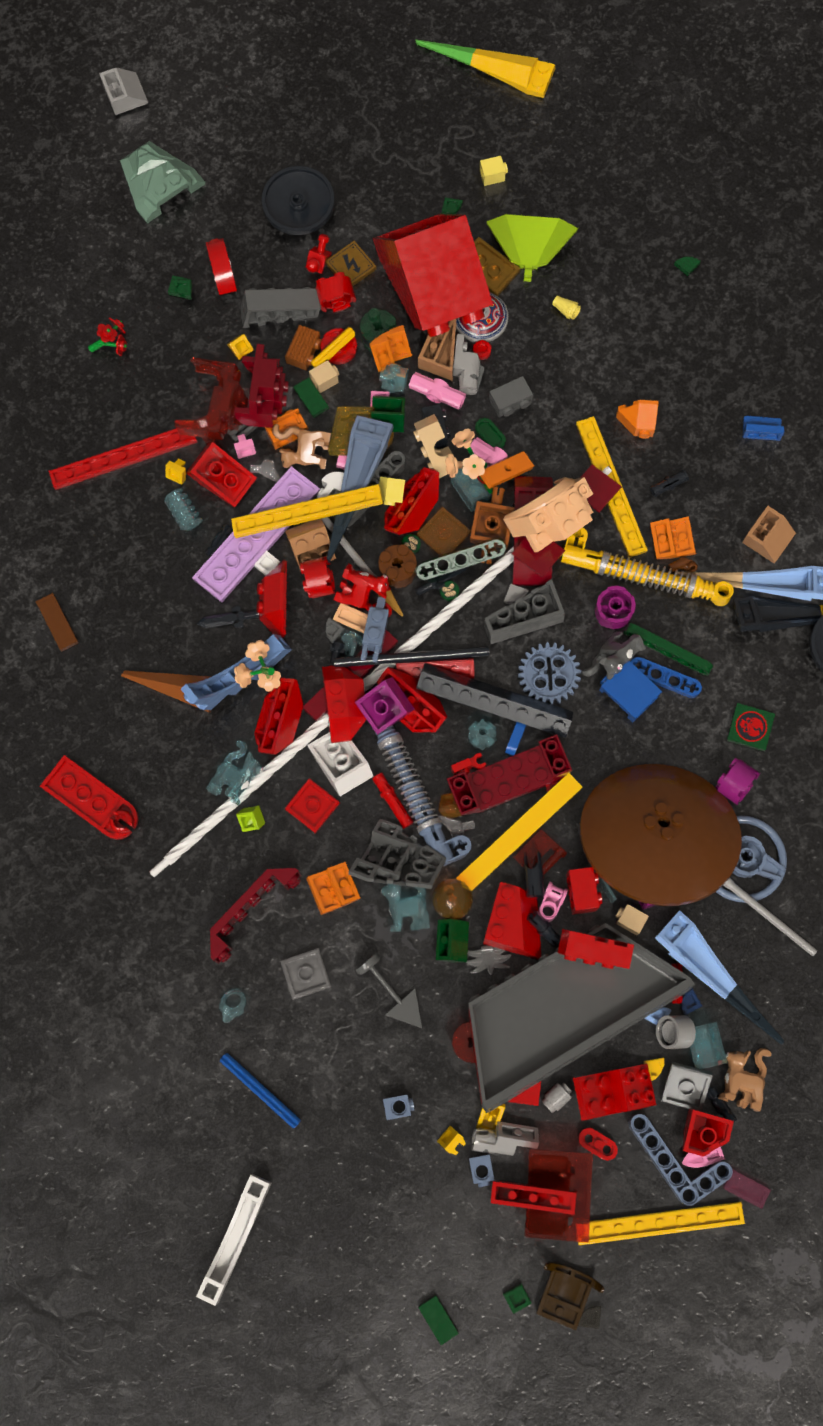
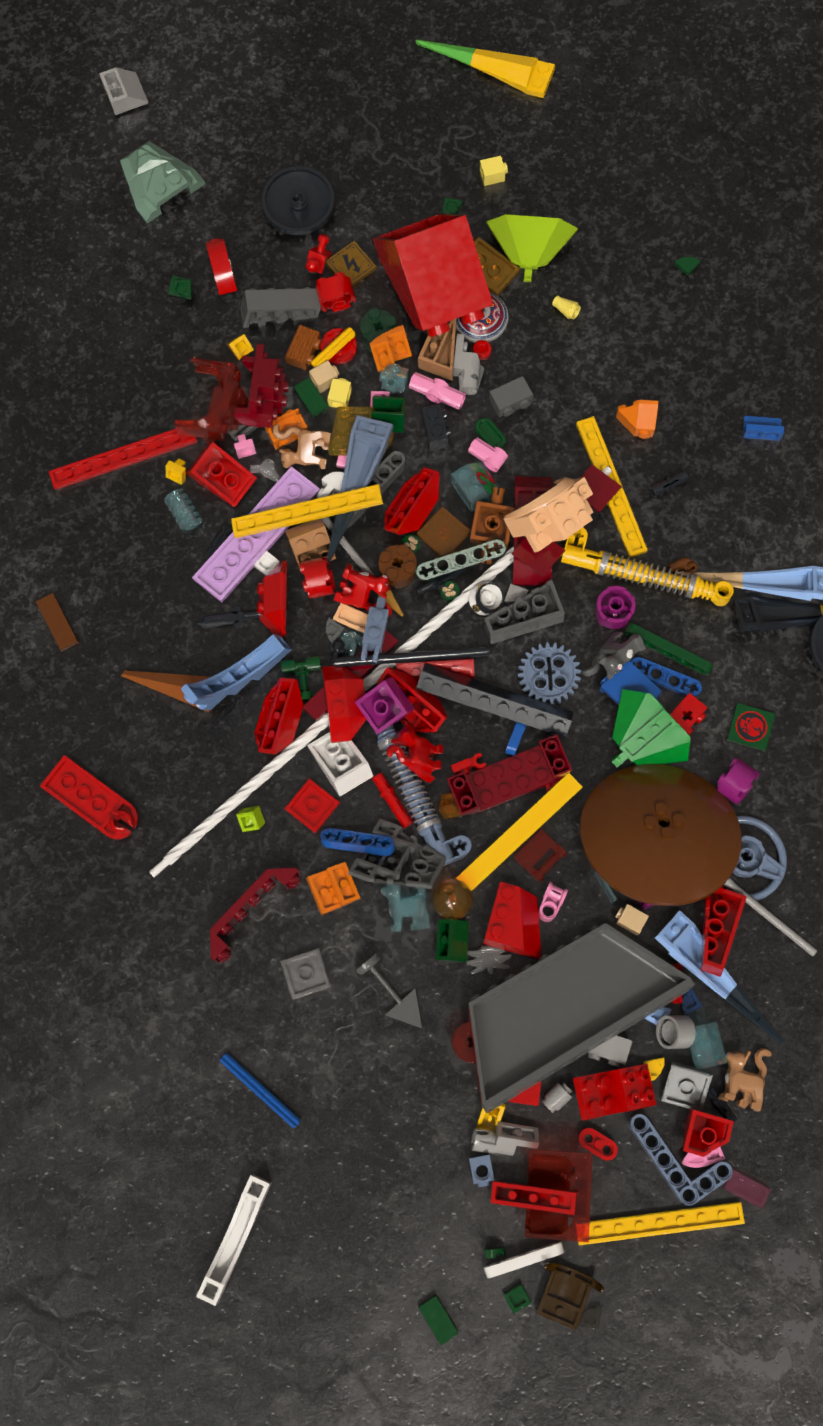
(108, 334): red plant -> none
(230, 1013): clear light blue piece -> none
(234, 777): clear light blue animal -> none
(267, 676): light nougat plant -> none
(302, 670): none -> dark green bar
(339, 393): none -> light yellow brick
(379, 845): none -> blue beam
(389, 1110): sand blue brick -> none
(391, 490): light yellow brick -> none
(419, 753): none -> red animal
(429, 432): tan arch -> none
(450, 1140): yellow tile -> none
(455, 826): clear animal -> none
(472, 466): light nougat plant -> none
(482, 741): clear light blue brick -> none
(486, 598): none -> white piece
(495, 1252): none -> dark green tile
(507, 470): orange tile -> none
(524, 1259): none -> white beam
(534, 878): black piece -> none
(544, 928): black pin -> none
(583, 890): red brick -> none
(595, 949): red wedge -> none
(613, 1050): none -> light grey brick
(648, 731): none -> panel
(673, 538): orange slope -> none
(693, 708): none -> red brick
(720, 923): none -> red wedge
(770, 535): medium nougat slope -> none

